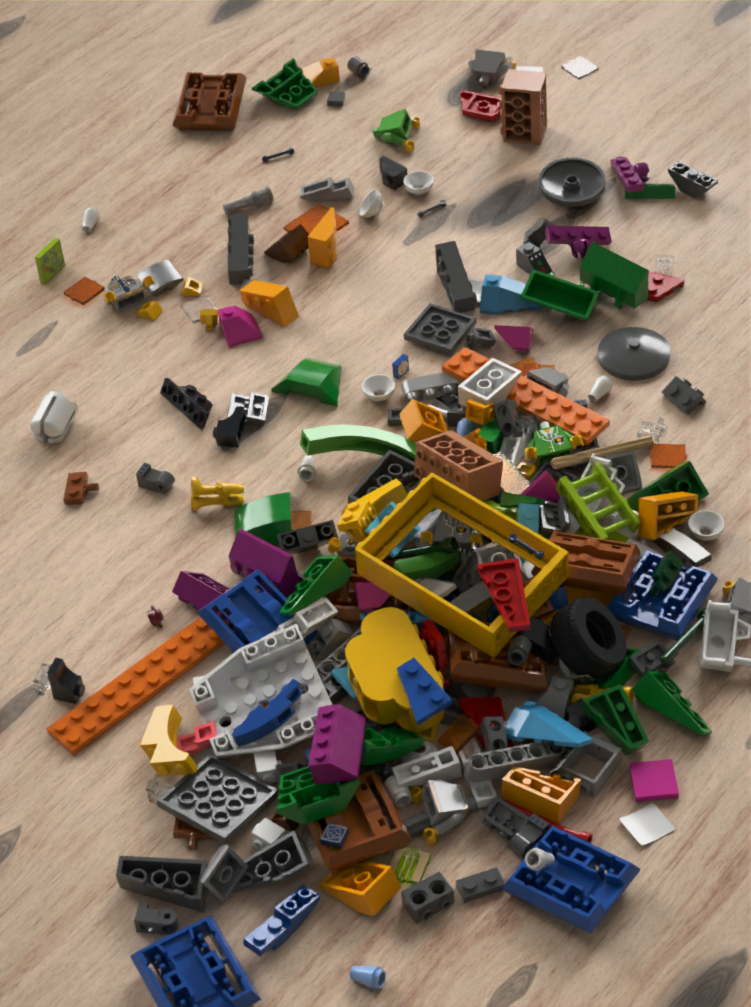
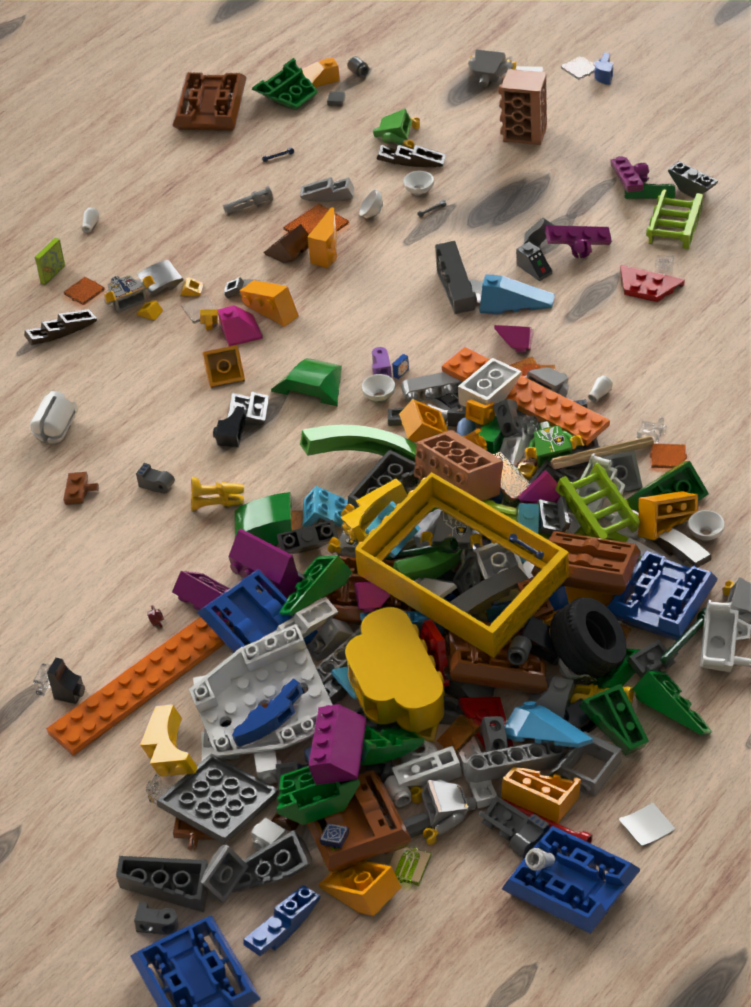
(65, 325): none -> dark brown slope
(188, 401): black bracket -> none
(197, 741): coral slope -> none
(223, 366): none -> light orange slope
(233, 287): none -> dark grey tile
(240, 249): dark grey wedge -> none
(307, 469): white cone -> none
(323, 505): none -> medium azure bracket
(357, 516): yellow bracket -> none
(369, 976): light blue cone -> none
(381, 362): none -> medium lavender leg
(392, 172): black arch -> none
(408, 157): none -> dark brown slope
(423, 692): blue wing -> none
(432, 895): dark grey brick -> none
(440, 328): dark grey plate -> none
(480, 106): red wing -> none
(480, 336): dark grey bracket -> none
(480, 885): dark grey plate -> none
(507, 591): red wing -> none
(512, 500): green slope -> none
(560, 295): green piece -> none
(572, 182): dark grey dish -> none
(603, 69): none -> brick
(614, 276): green piece -> none
(634, 353): dark grey dish -> none
(653, 780): dark pink tile -> none
(666, 573): dark green plate -> none
(683, 395): dark grey bracket -> none
(688, 226): none -> lime fence

